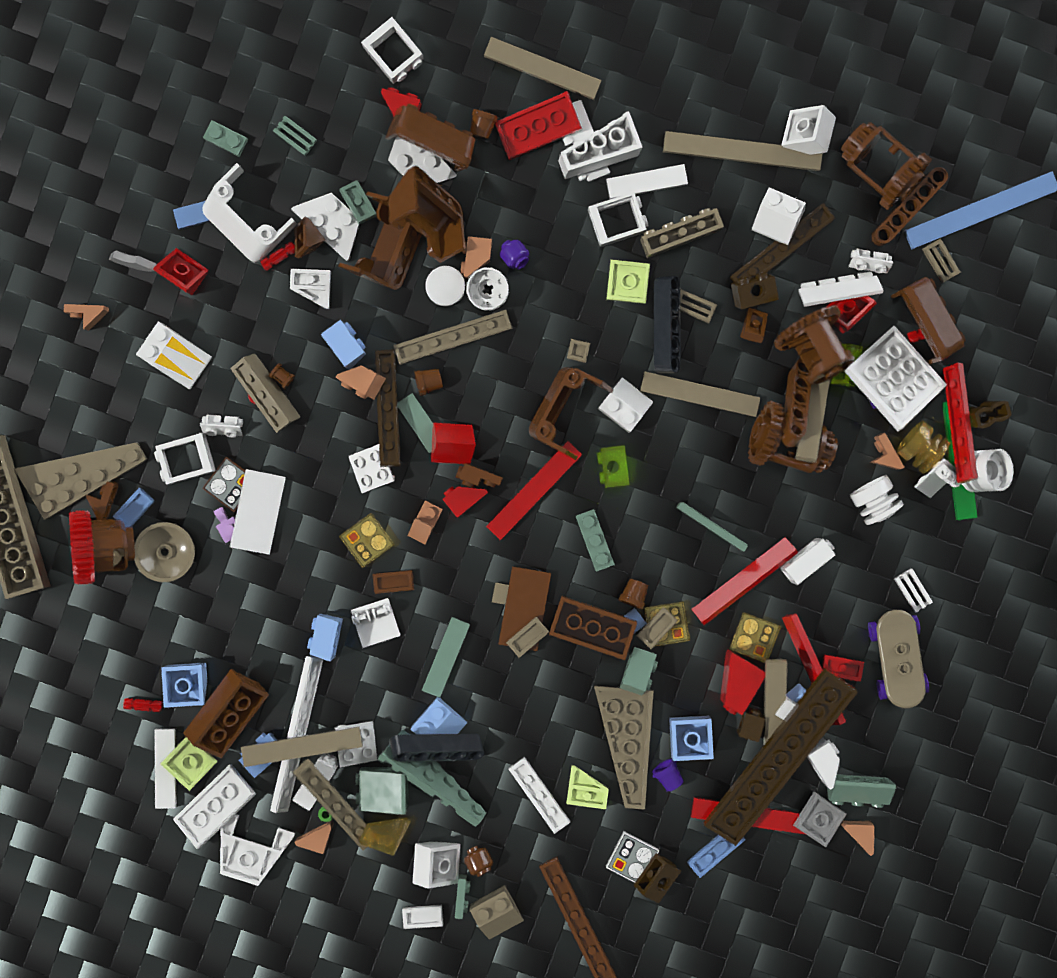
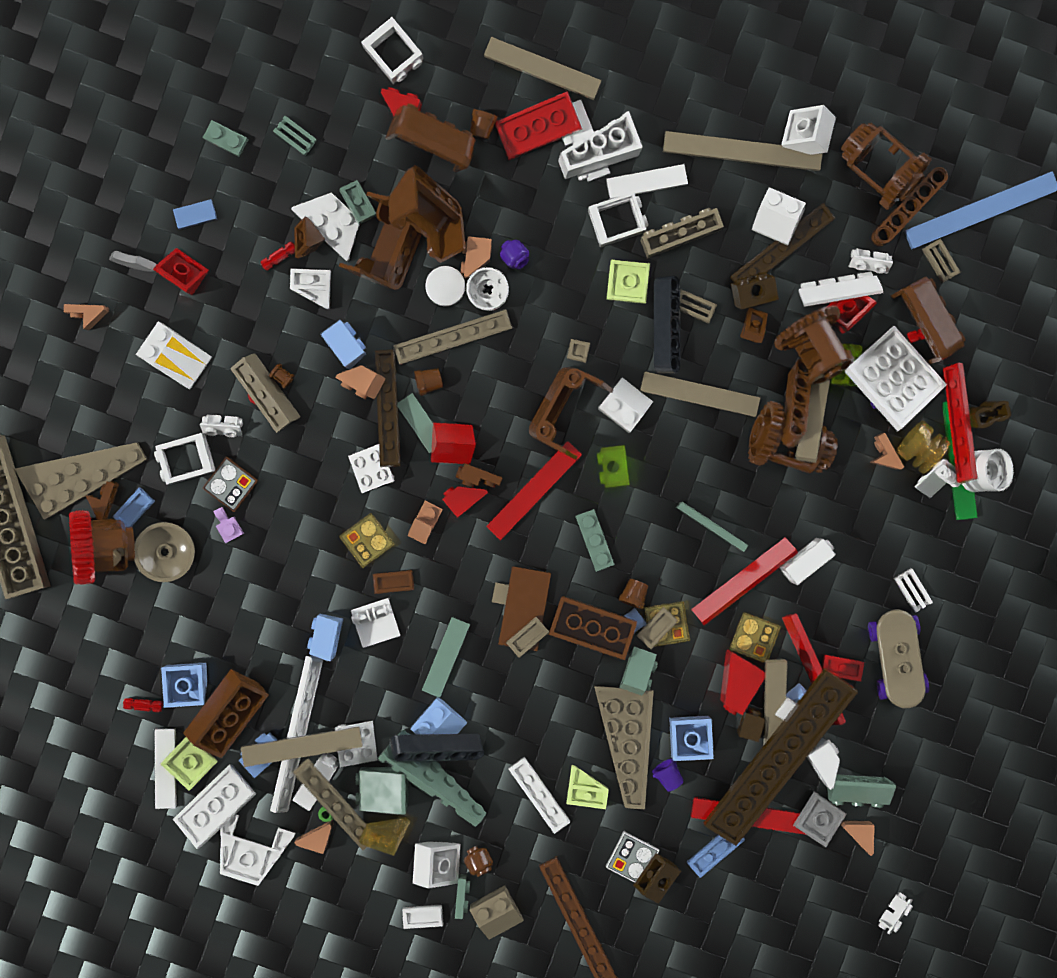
(252, 244): white windscreen -> none
(257, 511): white tile -> none
(406, 155): white wing -> none
(877, 500): white wheel -> none
(901, 908): none -> white hinge

